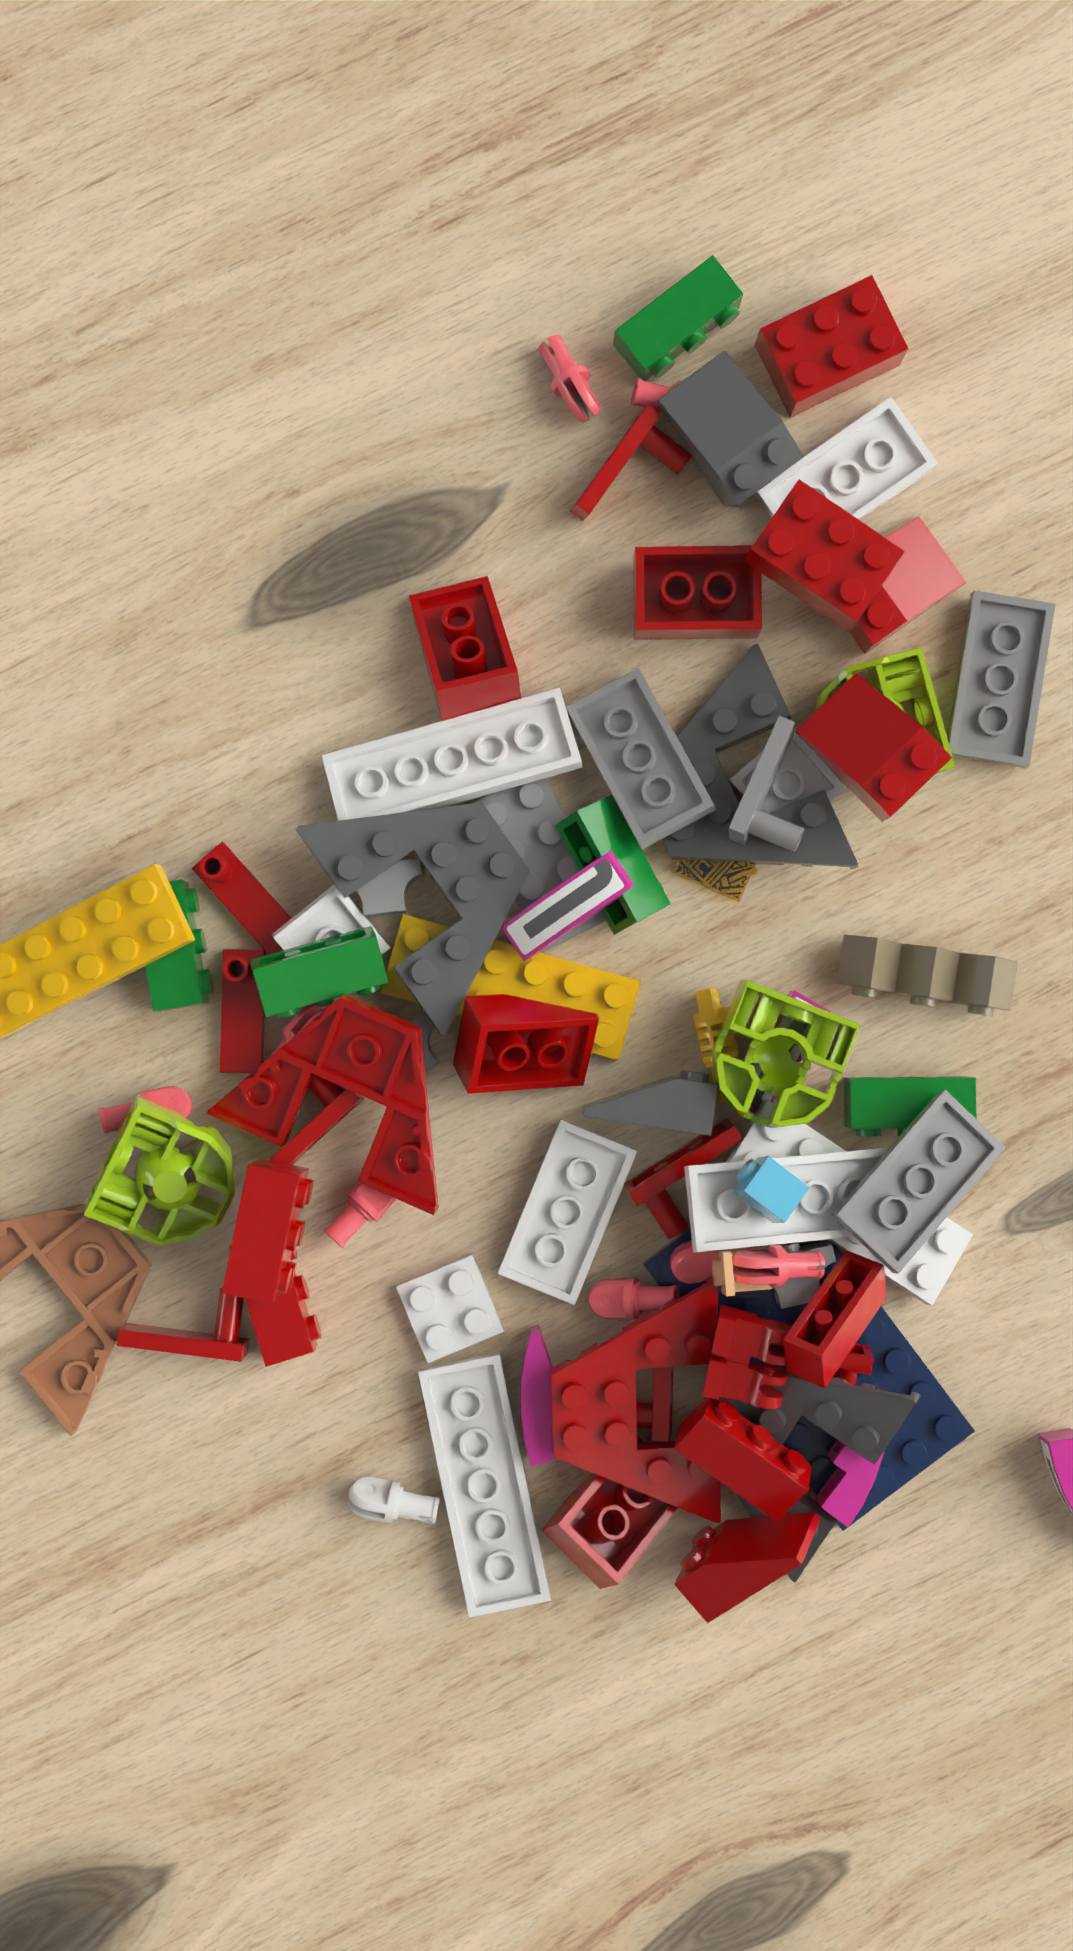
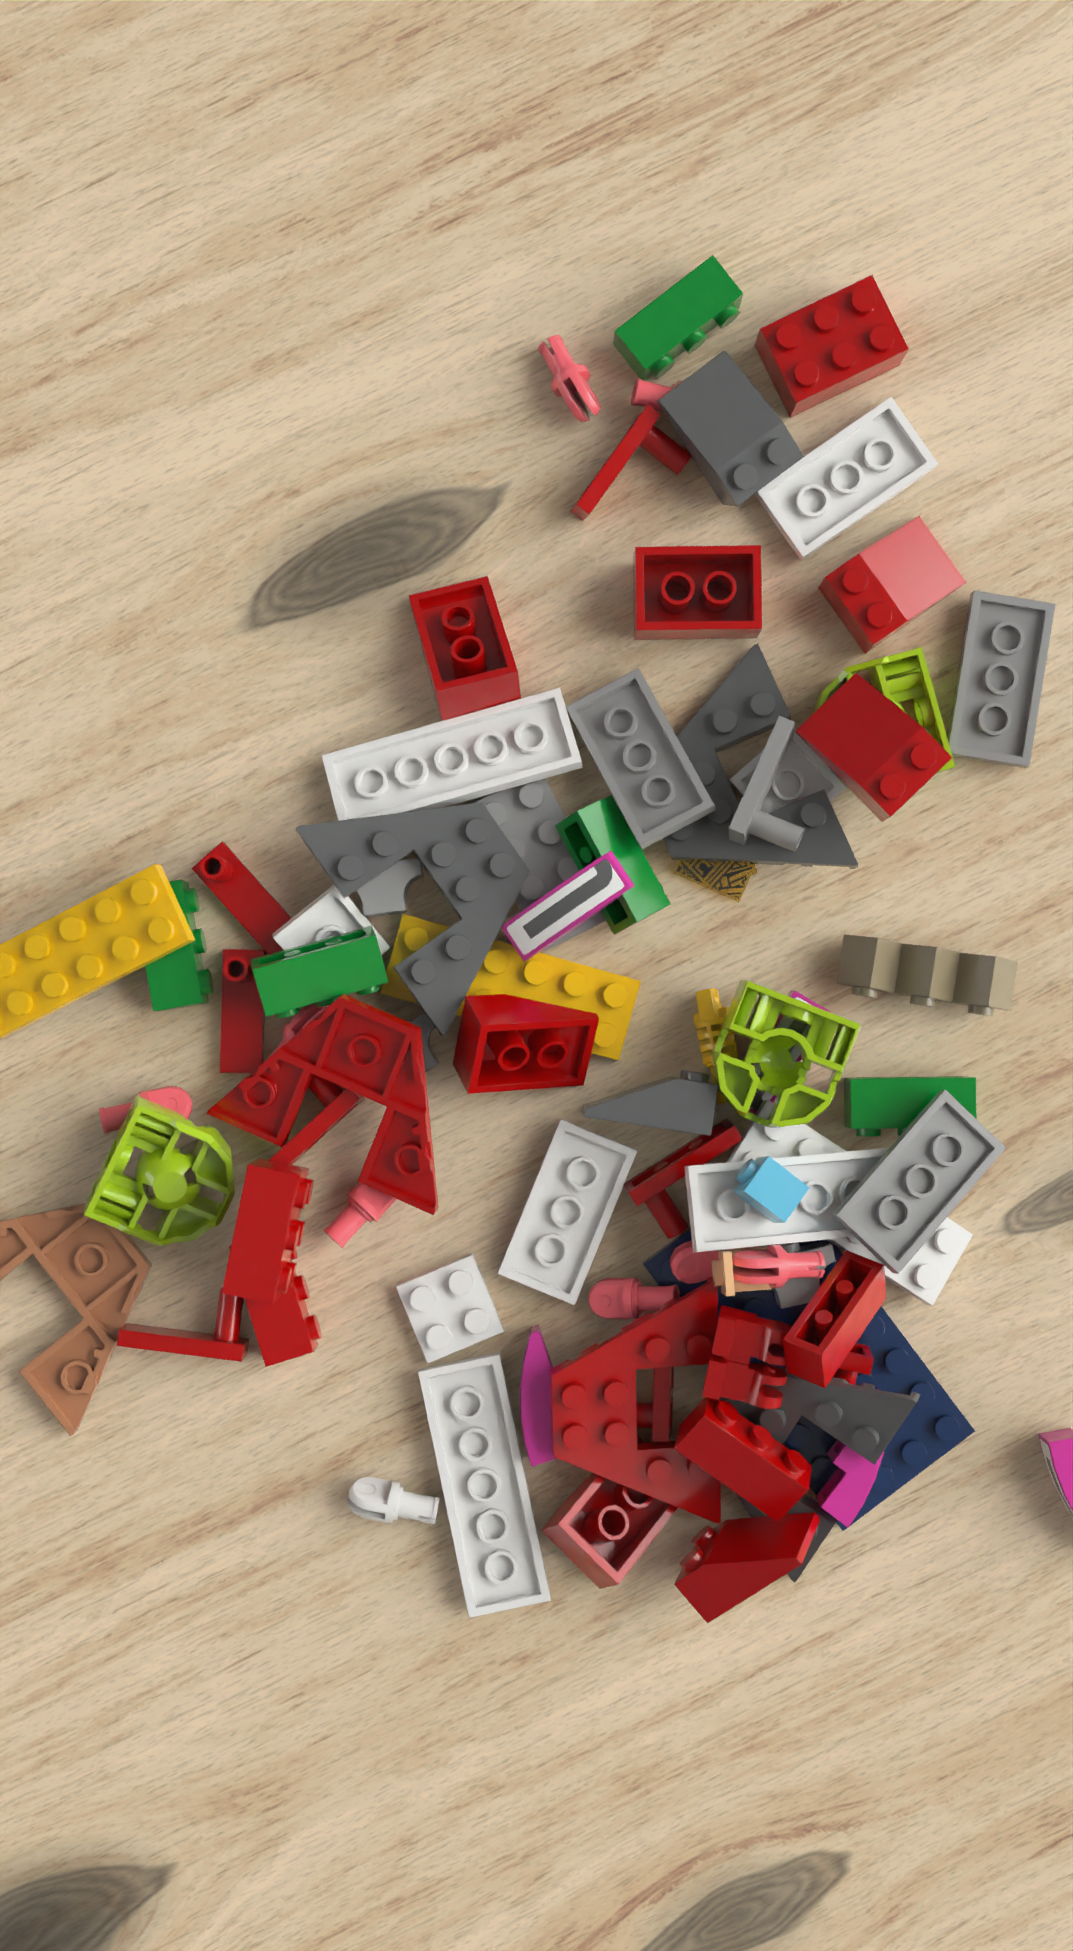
(824, 555): red brick -> none

